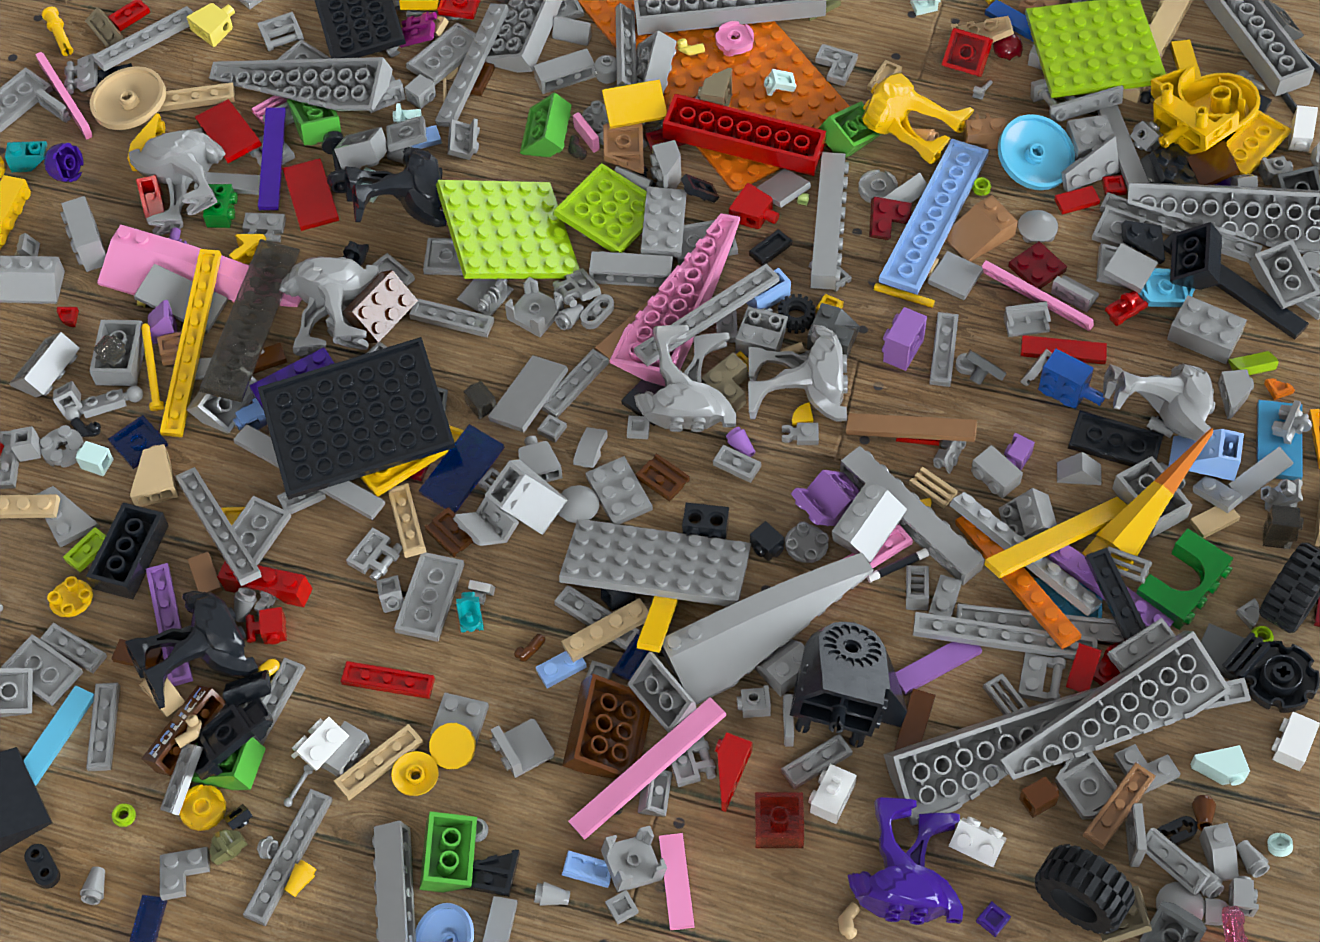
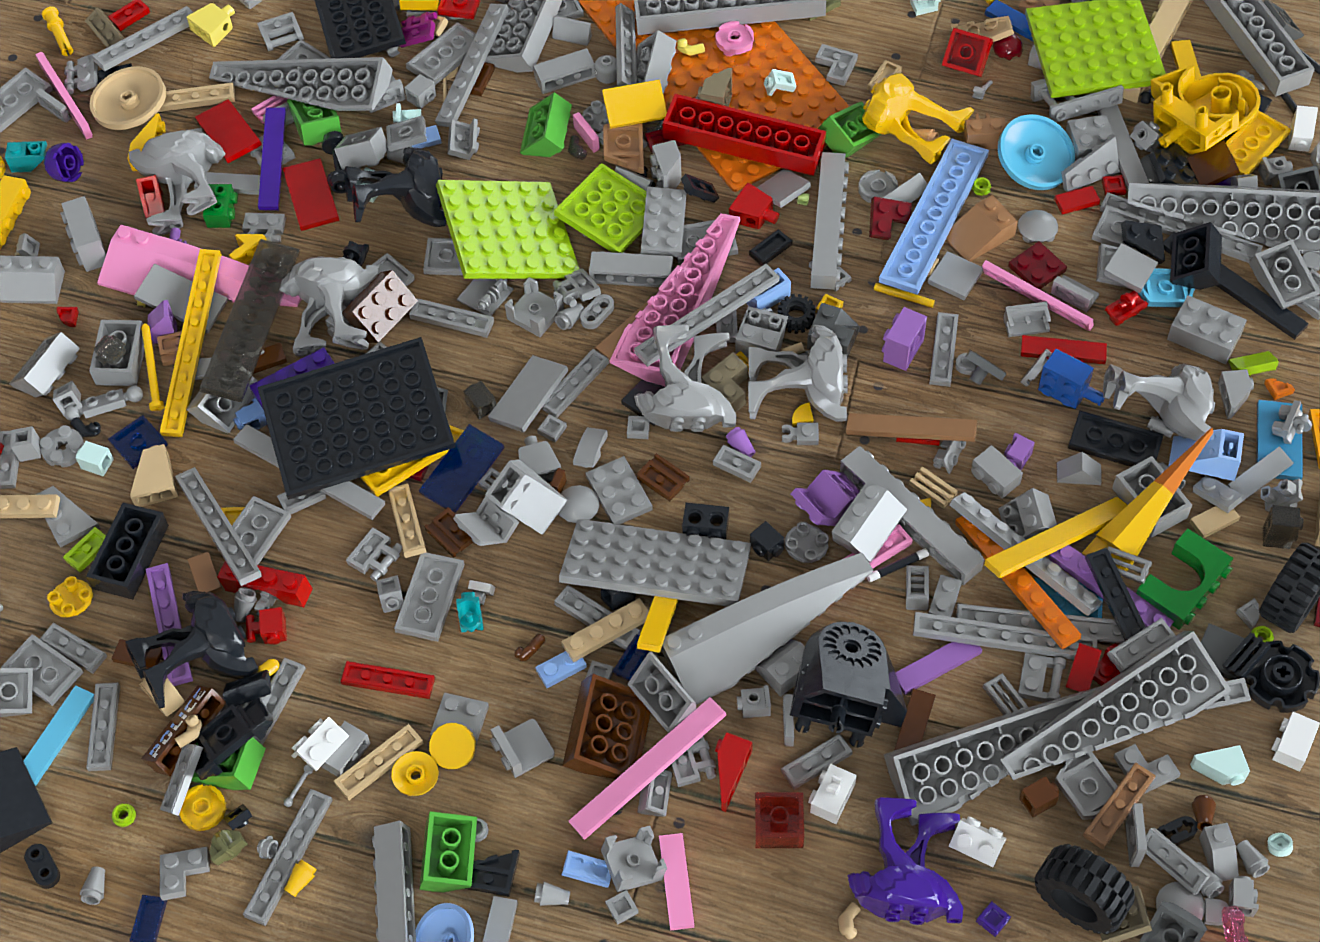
(559, 480): none -> reddish brown tile

